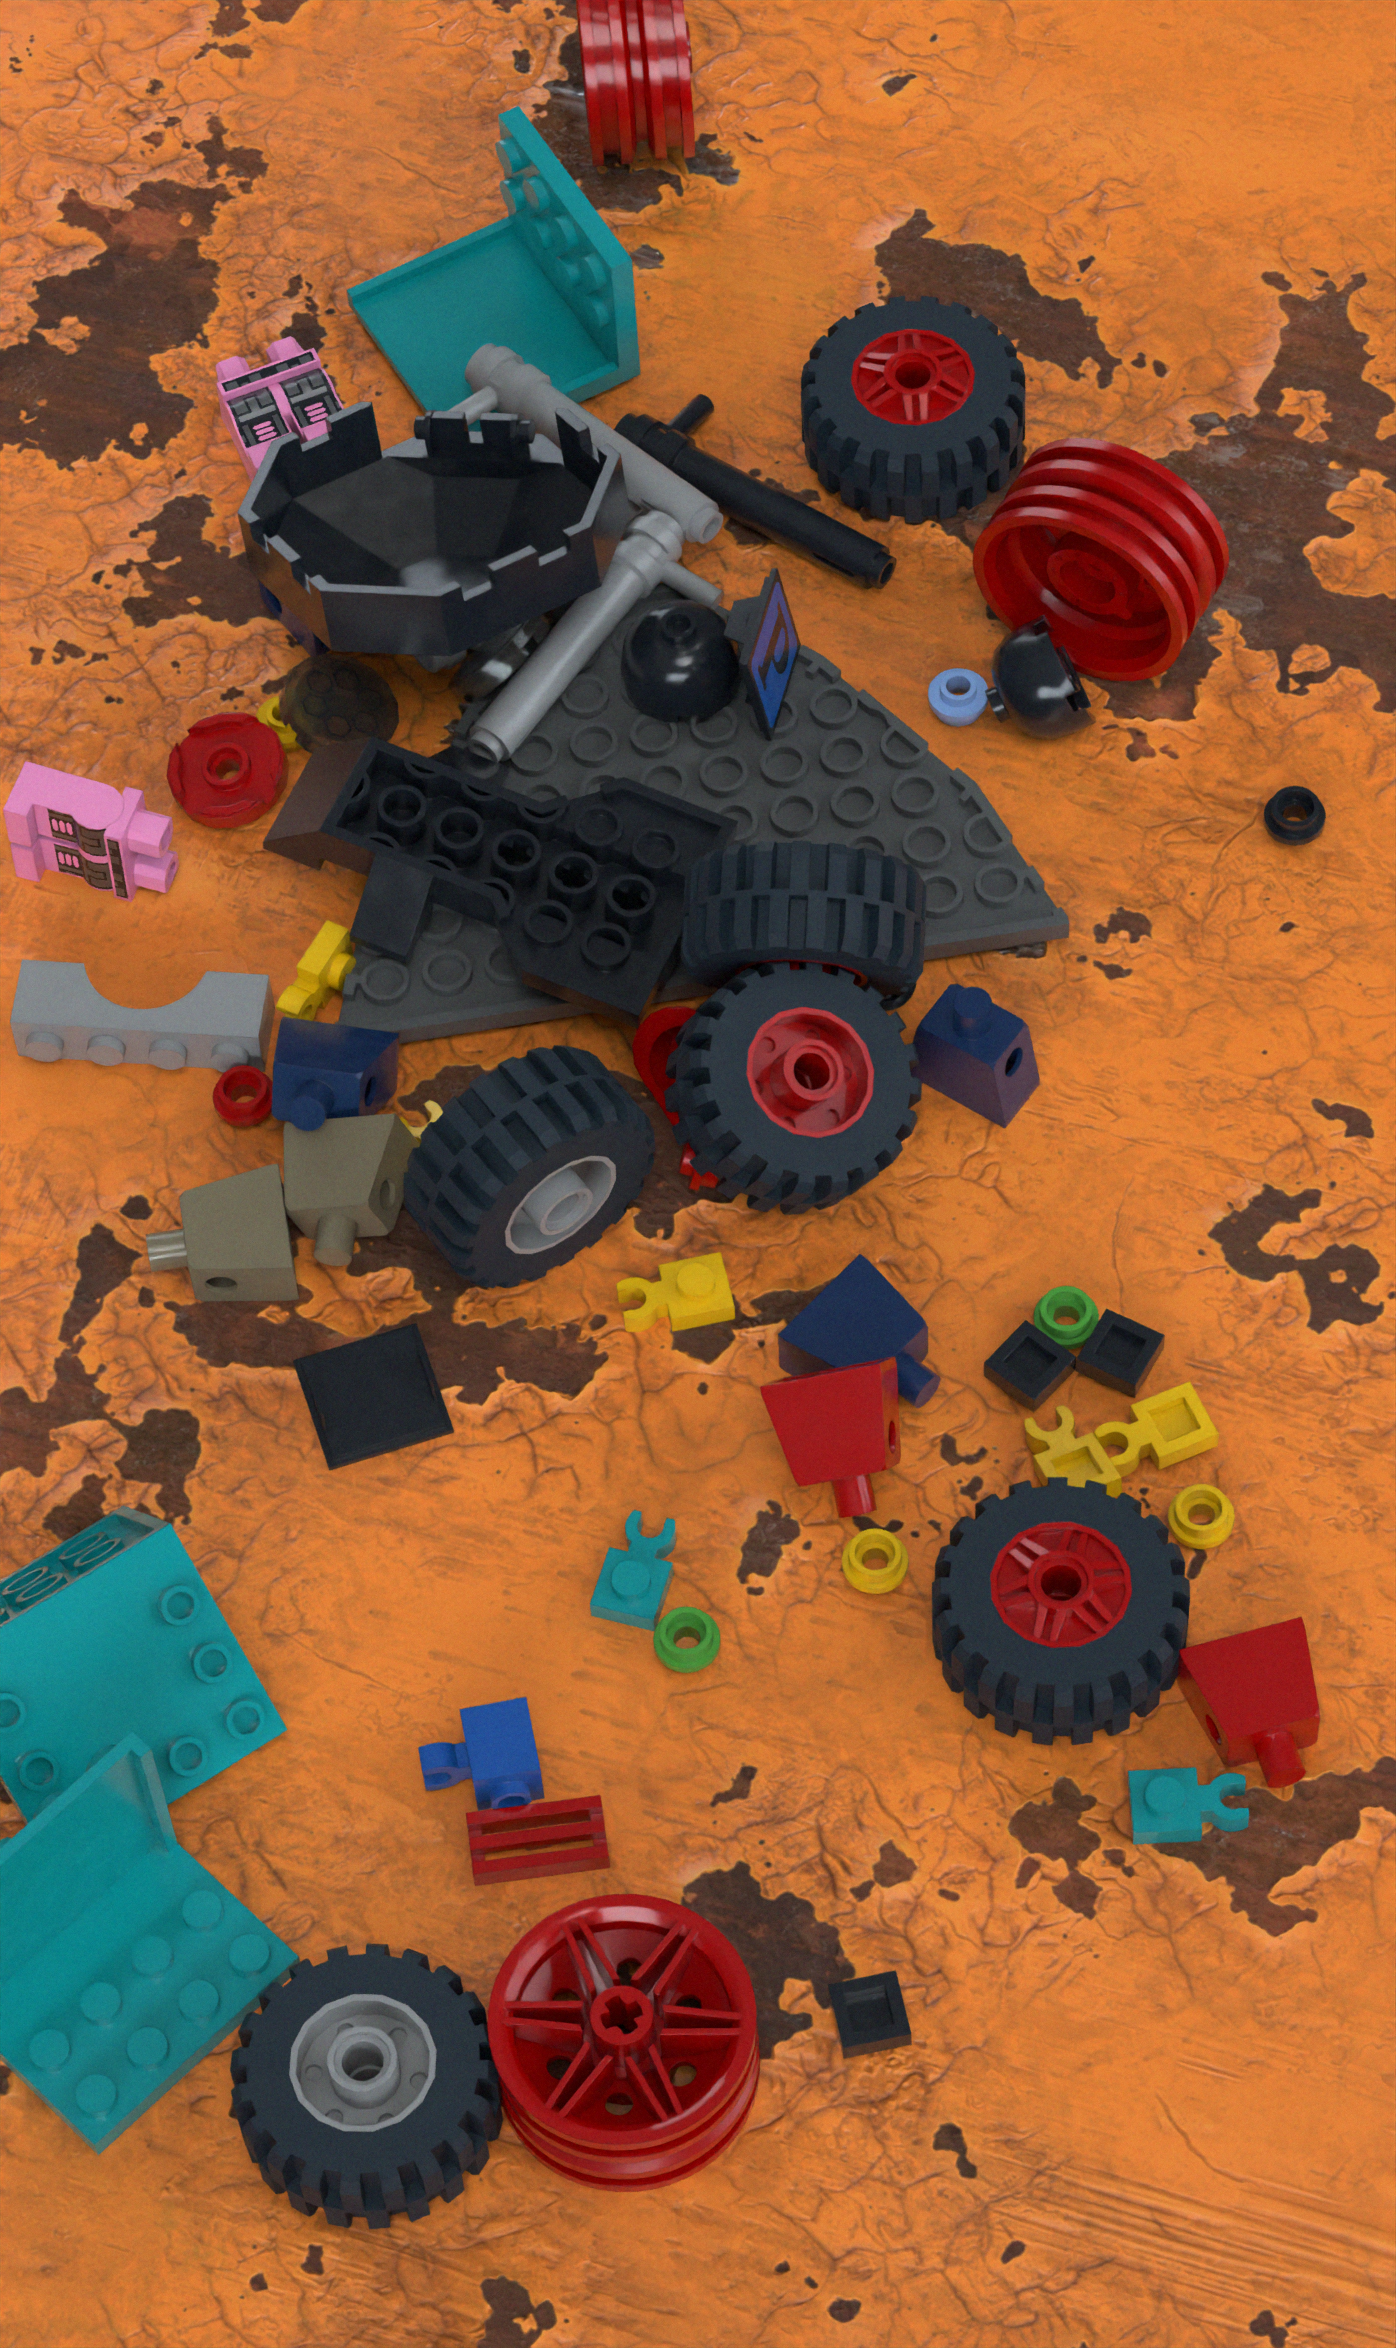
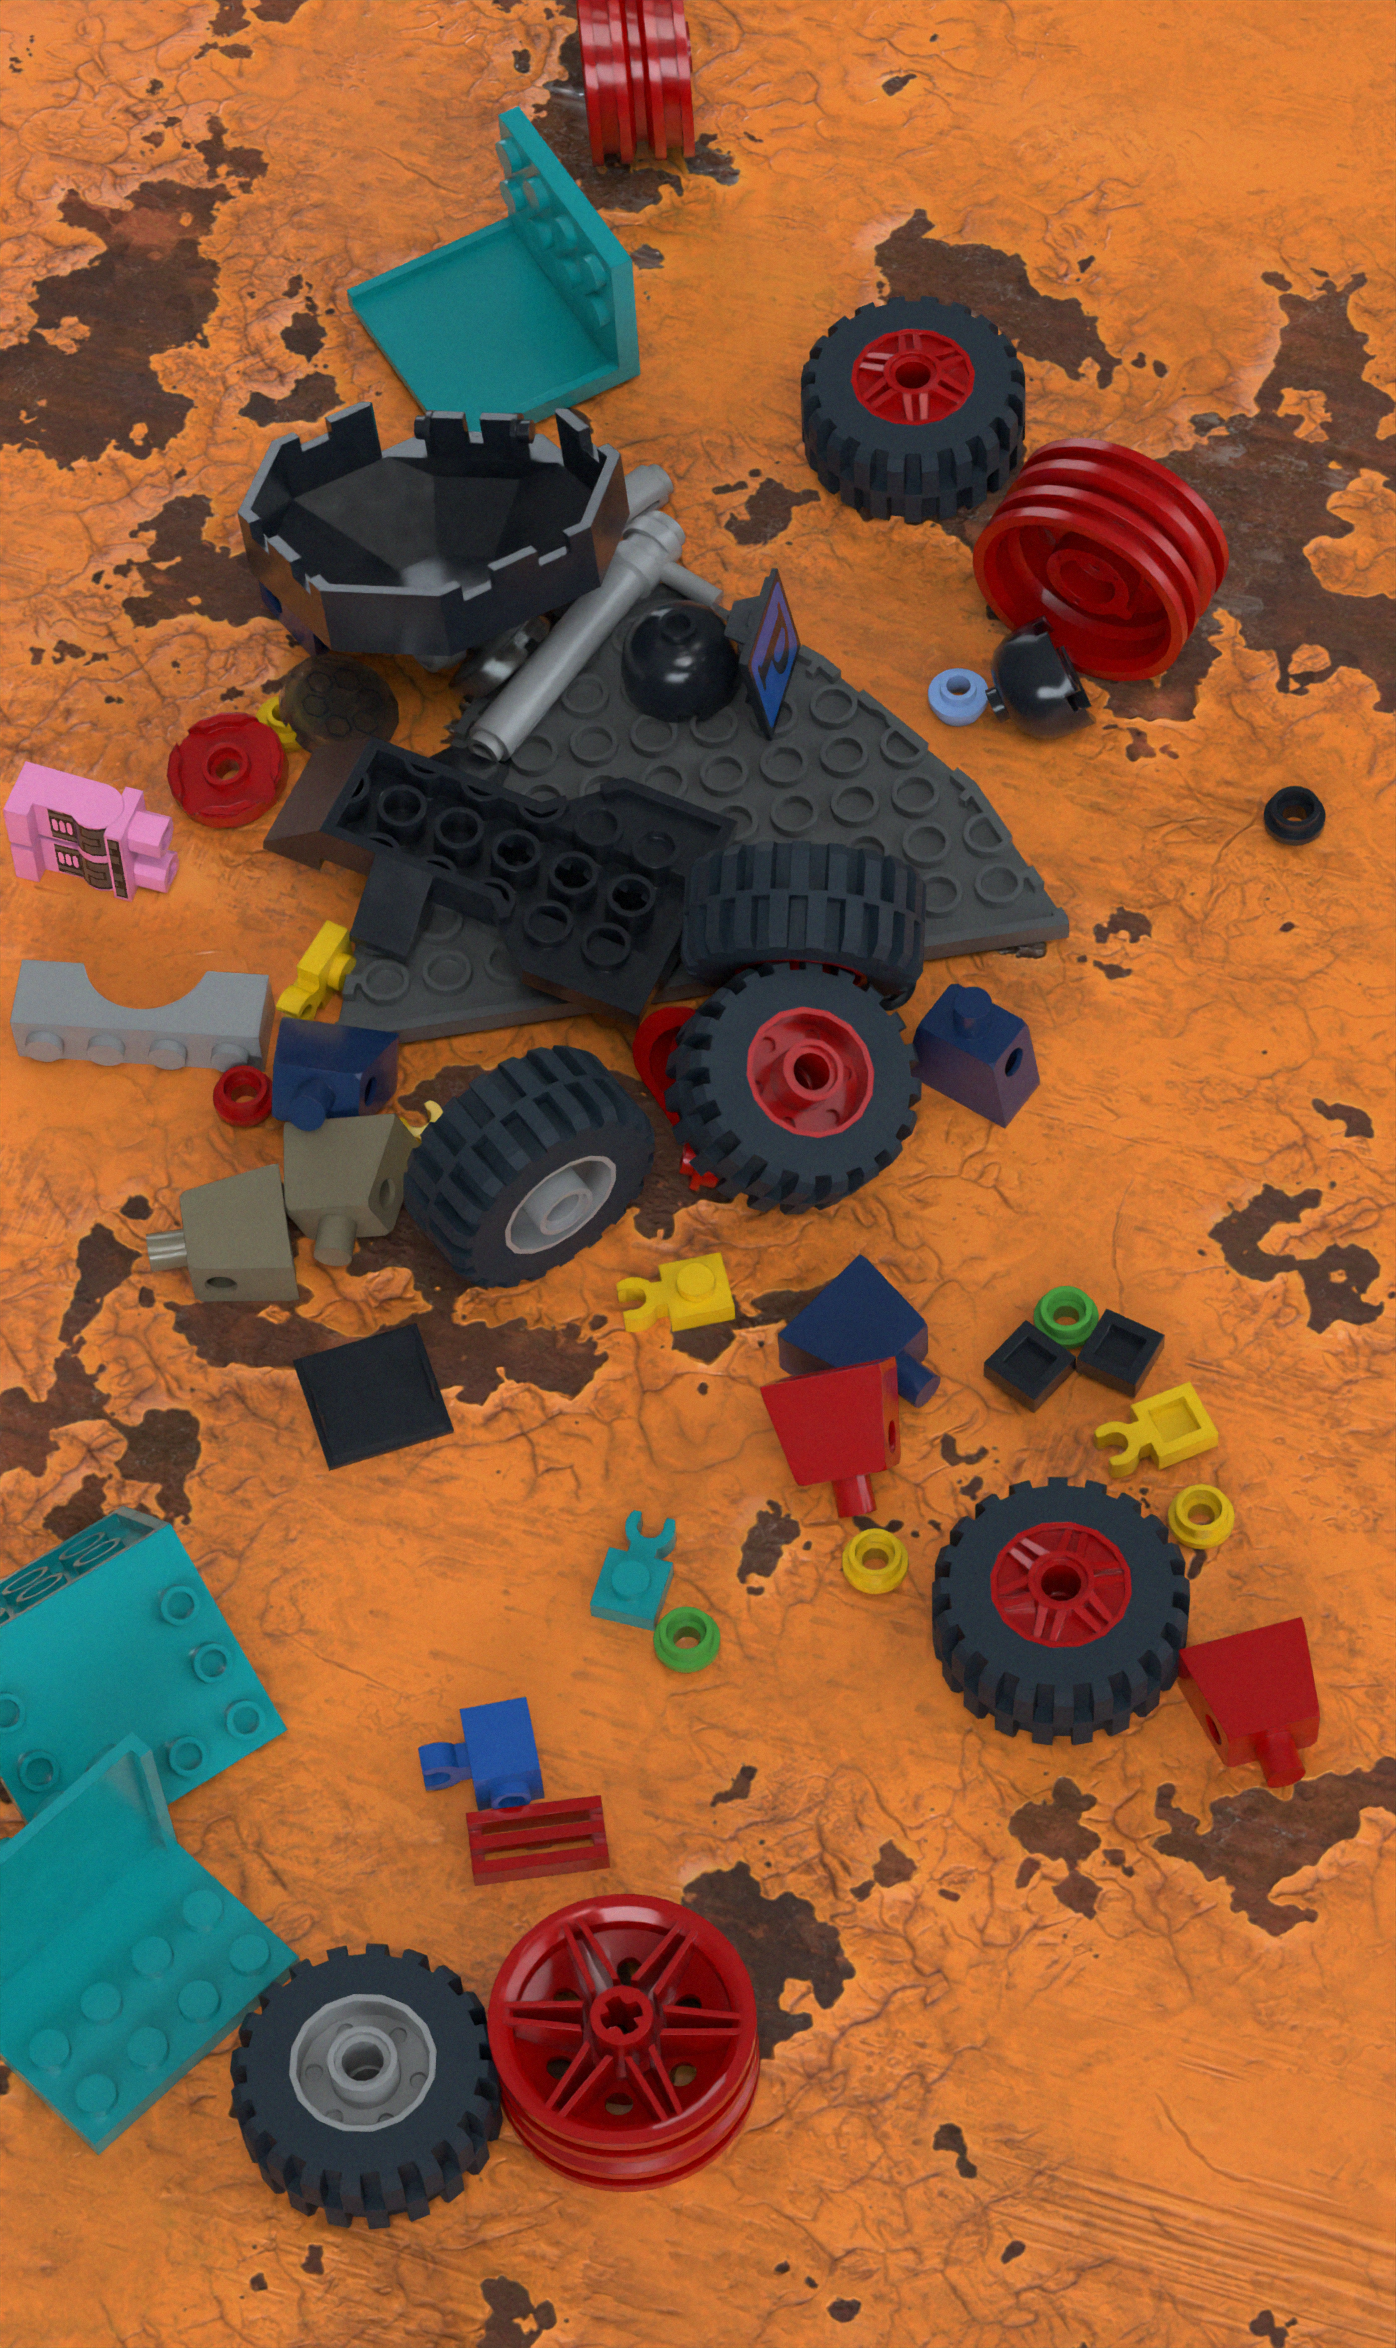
(274, 399): hips -> none
(510, 386): light grey cylinder -> none
(756, 502): black cylinder -> none
(869, 2014): black plate -> none
(1066, 1456): yellow plate -> none
(1172, 1805): teal plate -> none

